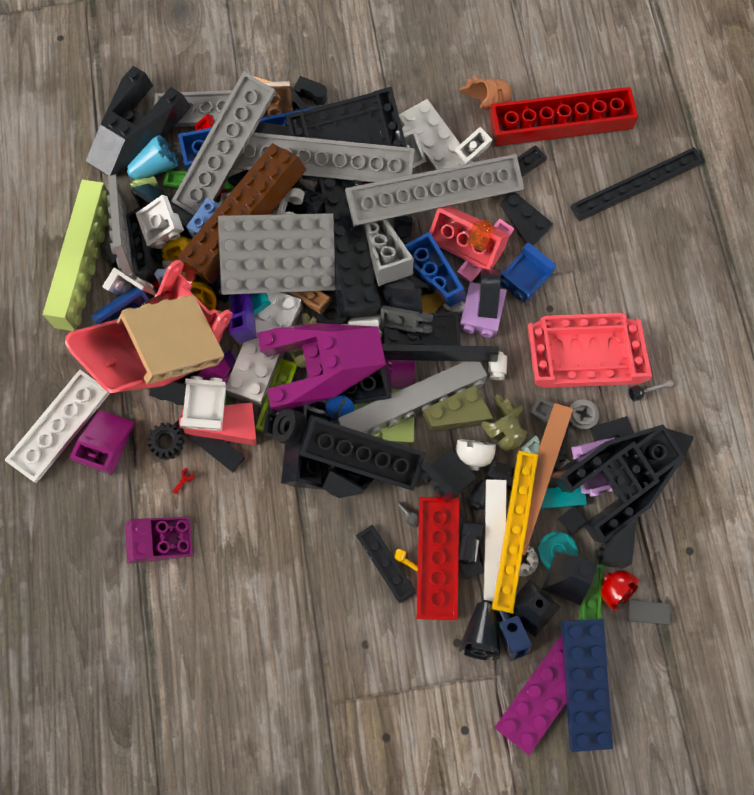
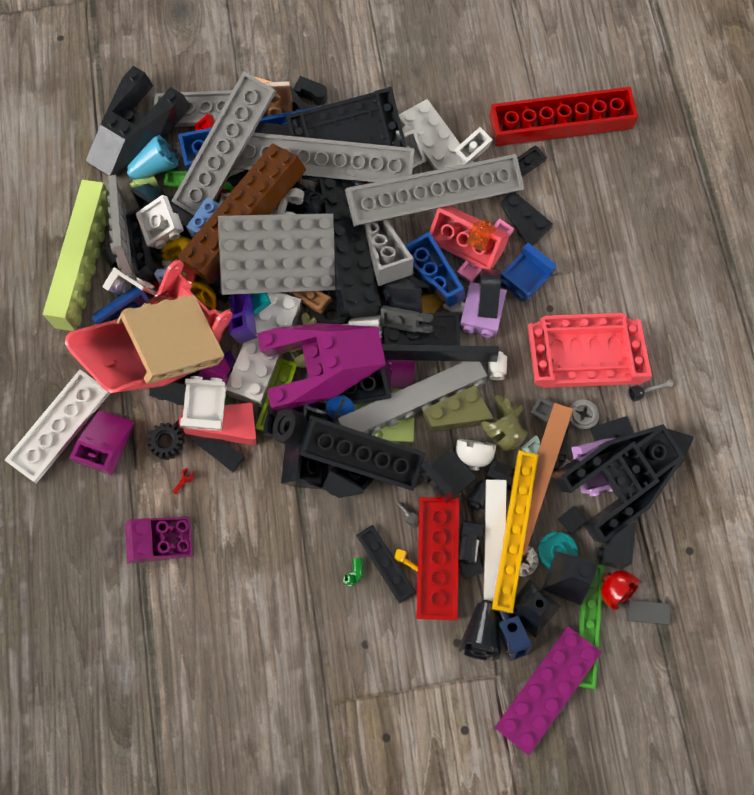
(356, 574): none -> green arm
(403, 228): black bracket -> none
(488, 91): nougat piece -> none
(557, 499): teal tile -> none
(586, 685): dark blue plate -> none
(636, 184): black tile -> none

